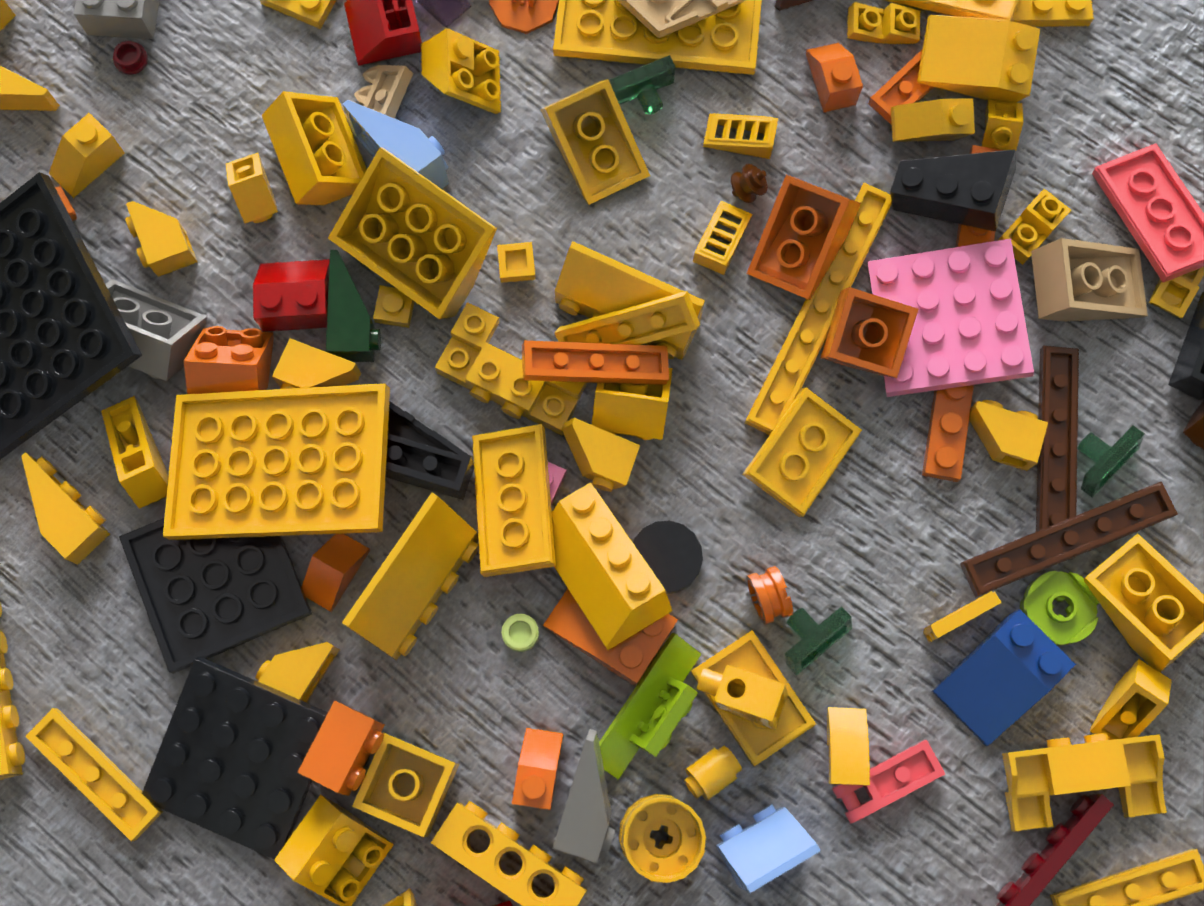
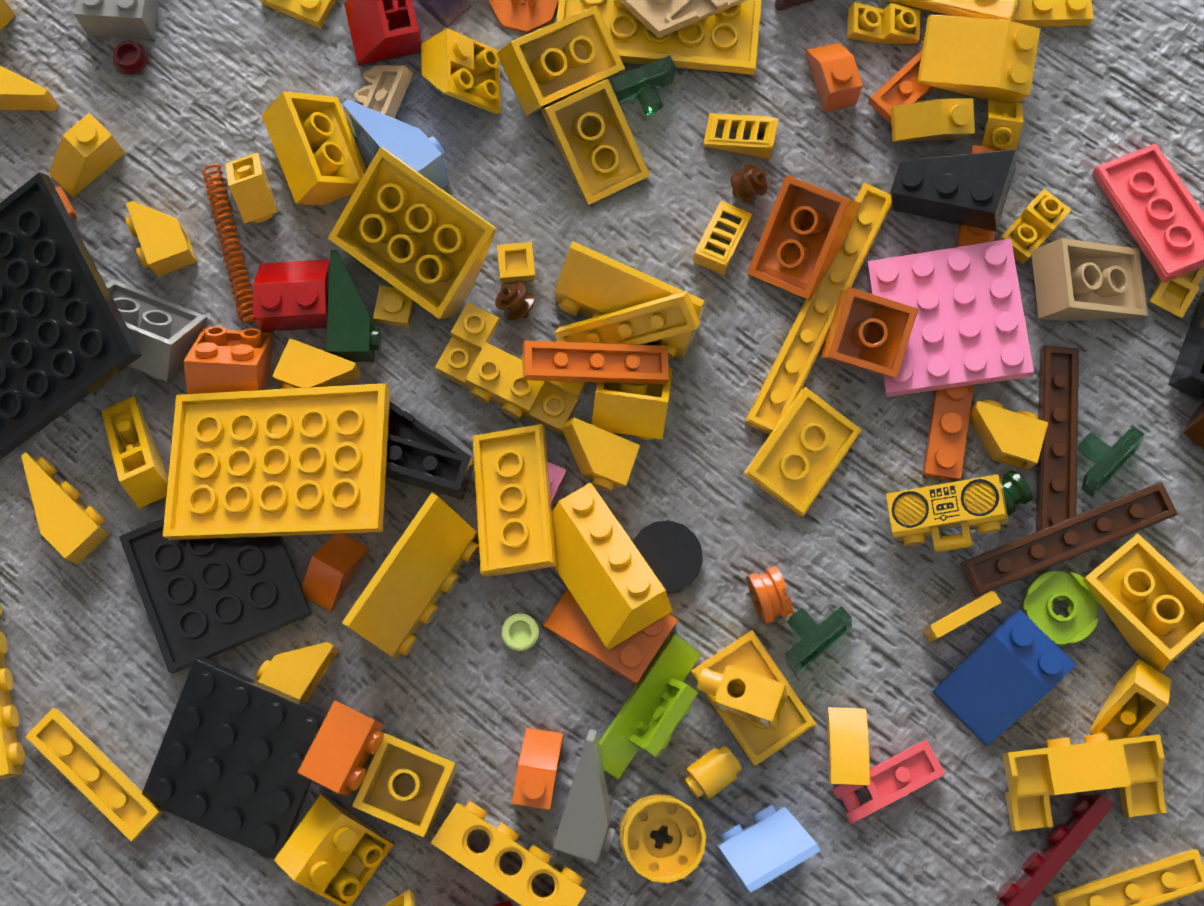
(249, 312): none -> orange piece
(514, 301): none -> reddish brown wheel
(560, 60): none -> yellow slope
(963, 504): none -> yellow piece
(1015, 491): none -> dark green wheel

